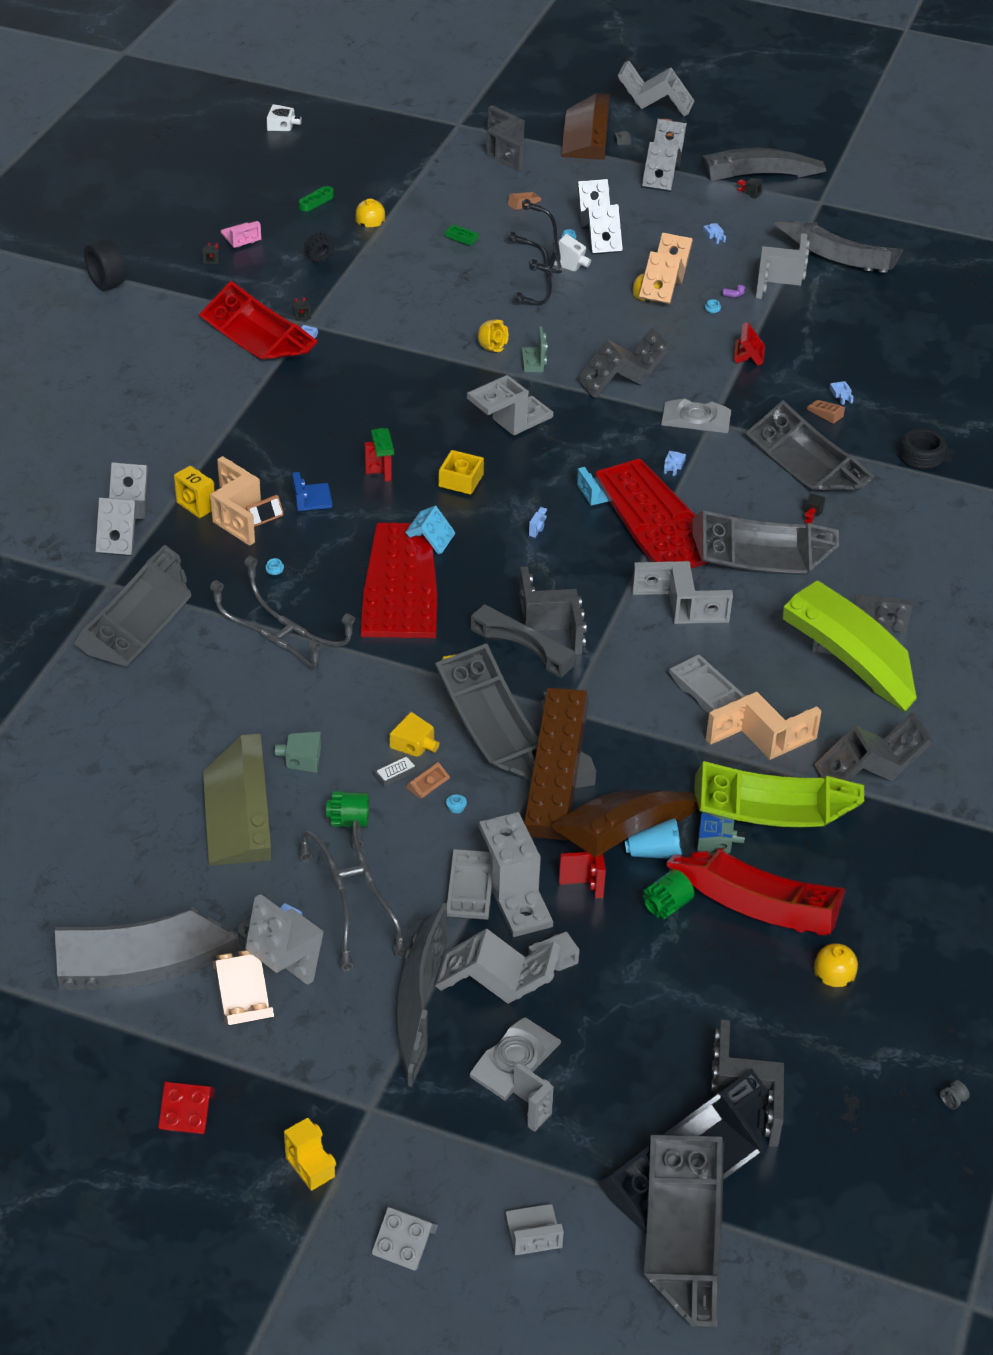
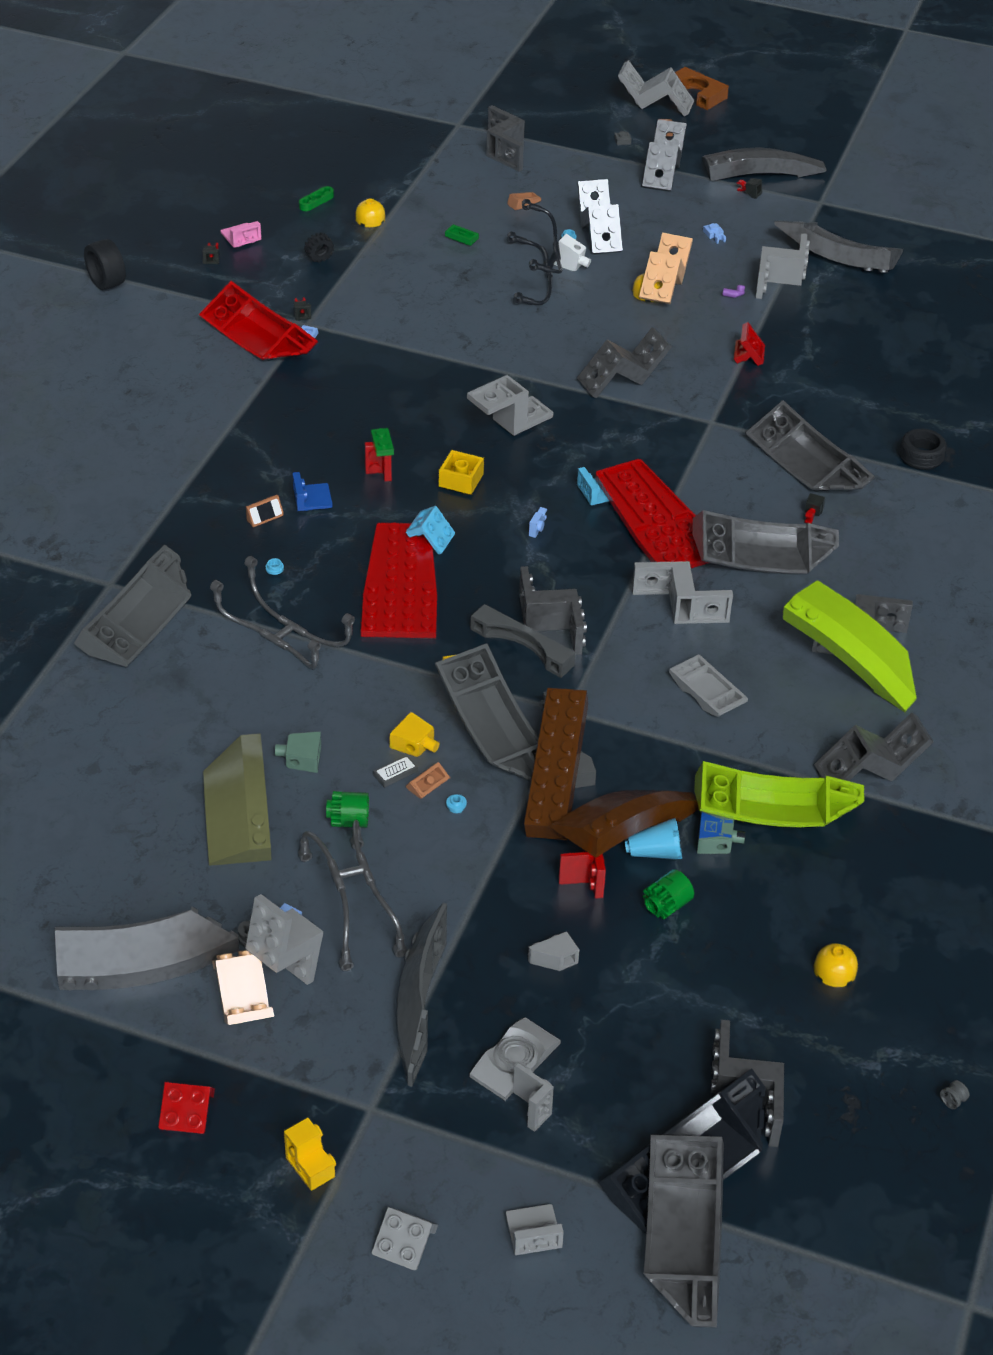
(121, 508): light grey bracket -> none
(194, 491): yellow brick -> none
(230, 501): light nougat bracket -> none
(282, 118): white torso -> none
(470, 884): light grey slope -> none
(493, 335): yellow cylinder -> none
(498, 966): light grey bracket -> none
(515, 874): light grey bracket -> none
(534, 357): sand green bracket -> none
(586, 128): reddish brown slope -> none
(674, 461): light blue plate -> none
(696, 416): light grey slope -> none
(712, 90): none -> dark orange arch
(713, 306): medium azure plate -> none
(761, 893): red slope -> none
(763, 725): light nougat bracket -> none
(827, 411): nougat slope -> none
(842, 391): light blue plate -> none

